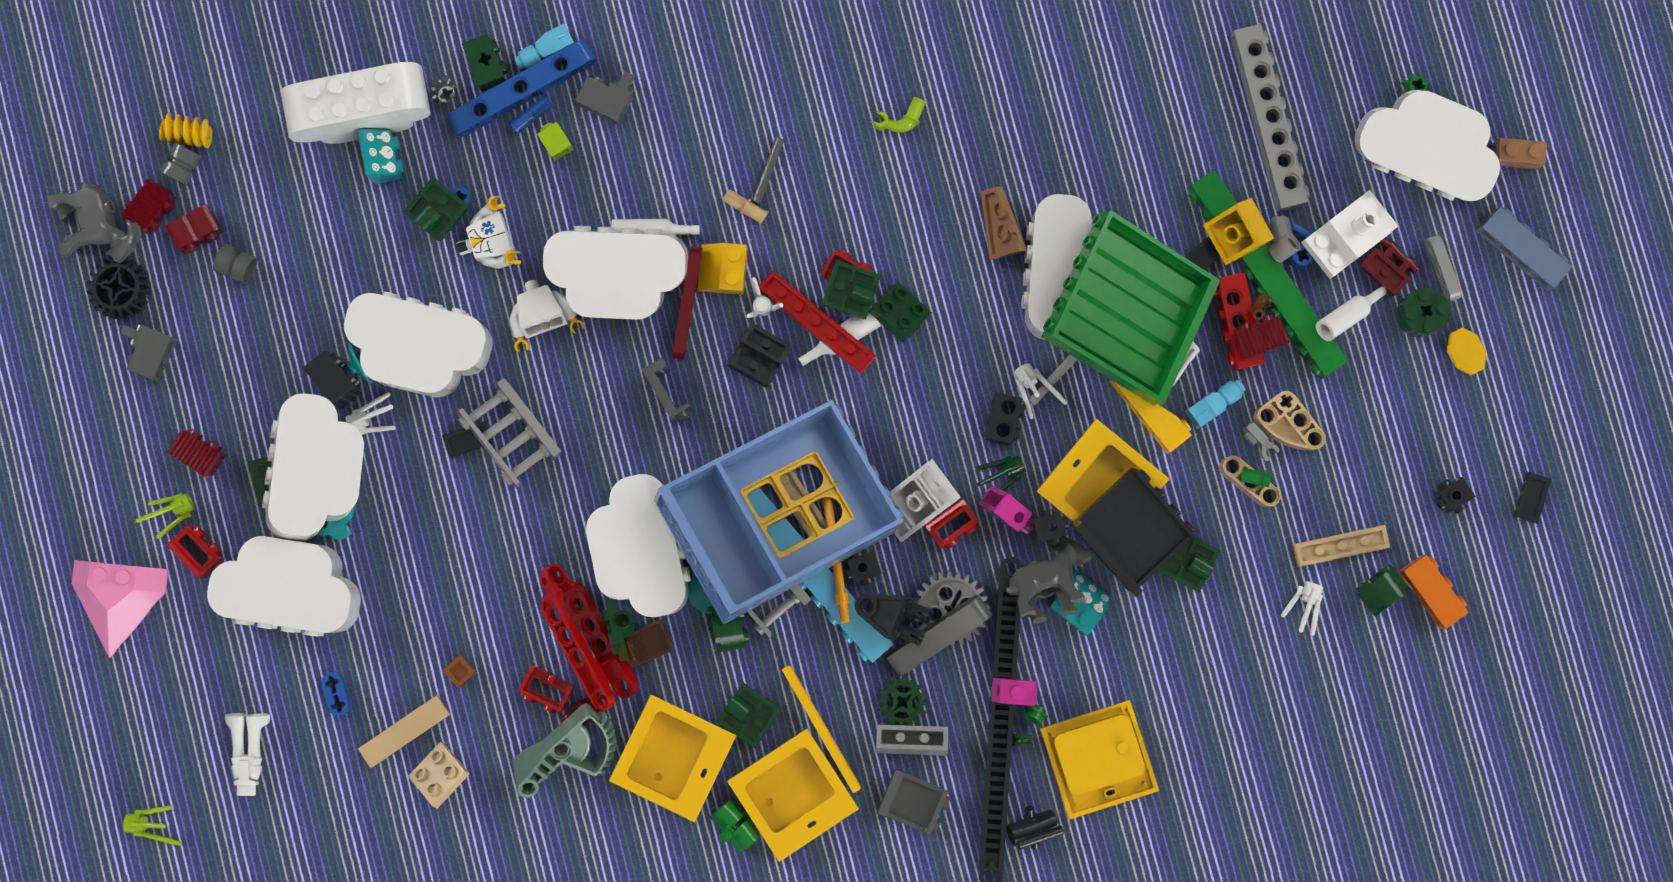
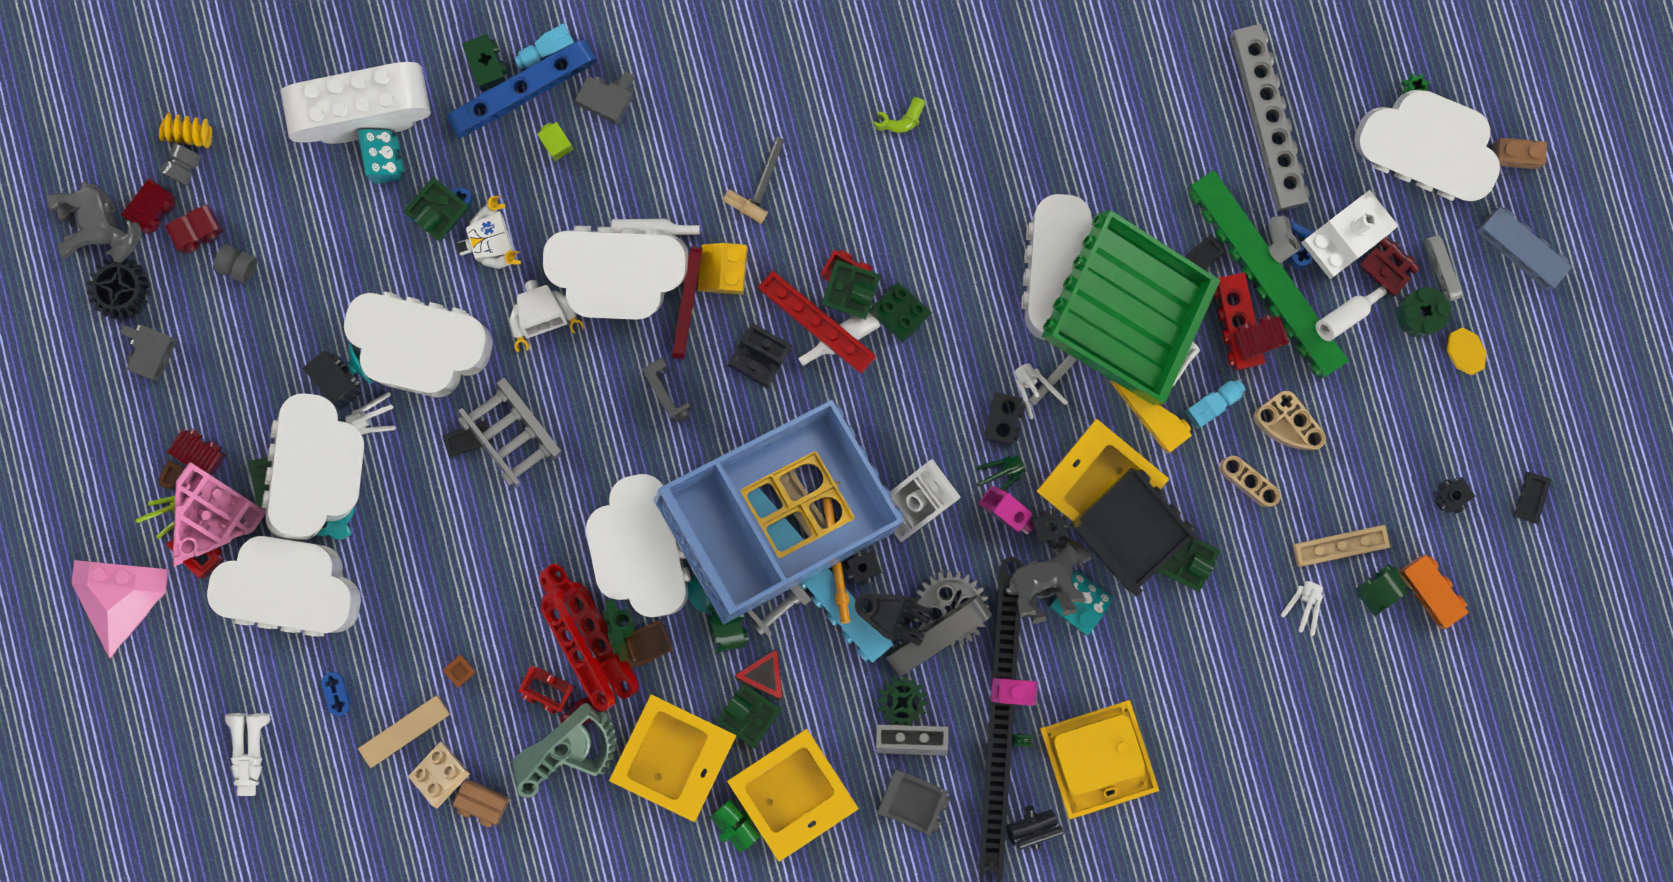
(137, 824): lime plant -> none
(170, 474): none -> reddish brown tile
(208, 514): none -> bright pink wedge
(442, 89): dark grey gear -> none
(480, 802): none -> medium nougat brick
(531, 114): blue axle -> none
(761, 305): white plant -> none
(764, 675): none -> piece
(821, 728): yellow tile -> none
(945, 517): red window -> none
(1000, 225): medium nougat wing -> none
(1035, 714): green plate -> none
(1238, 231): yellow slope -> none
(1255, 435): light grey plate -> none
(1255, 477): green pin -> none
(1257, 307): reddish brown arm -> none

